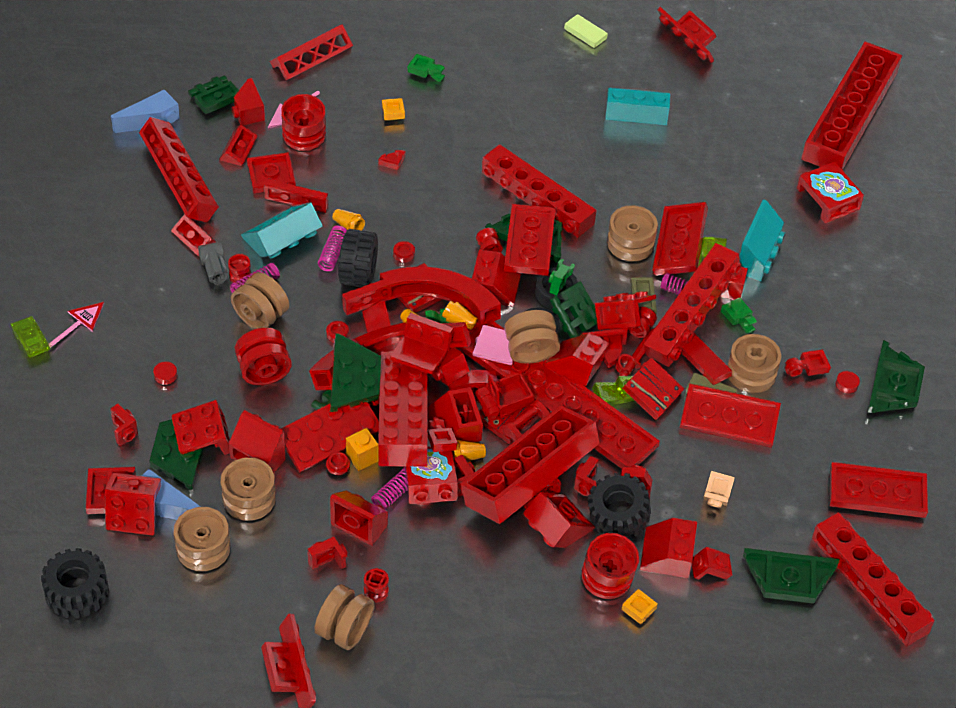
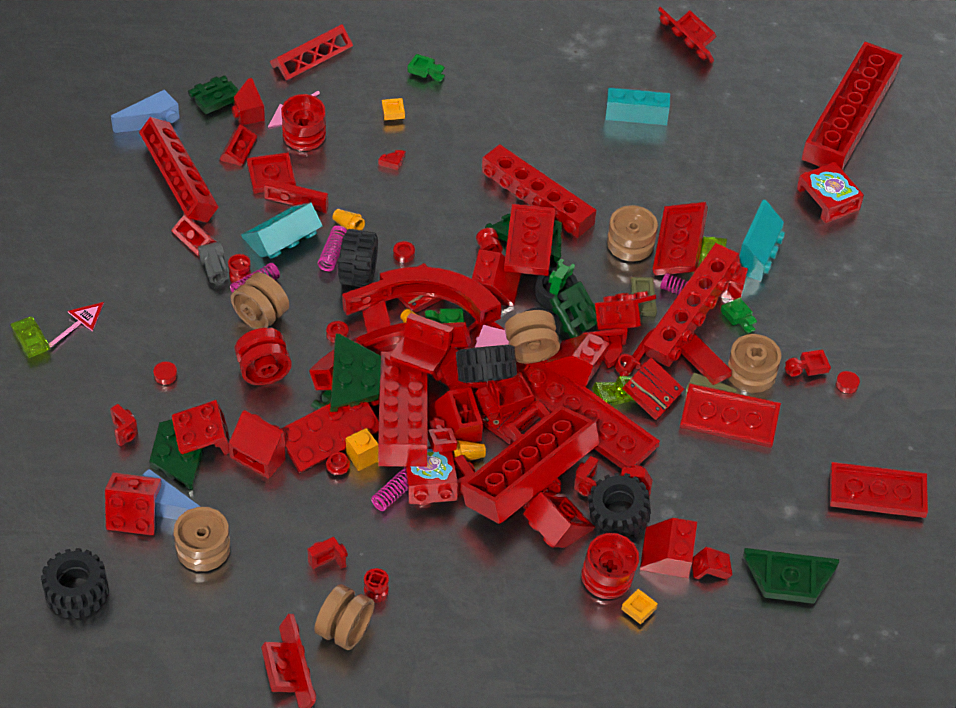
(96, 485): red wing -> none
(248, 489): medium nougat wheel -> none
(357, 516): red slope -> none
(457, 313): light orange cone -> none
(486, 363): none -> black tyre
(586, 31): yellowish green tile -> none
(647, 320): red wheel -> none
(718, 489): light nougat bracket -> none
(896, 381): dark green wing -> none
(909, 627): red brick -> none

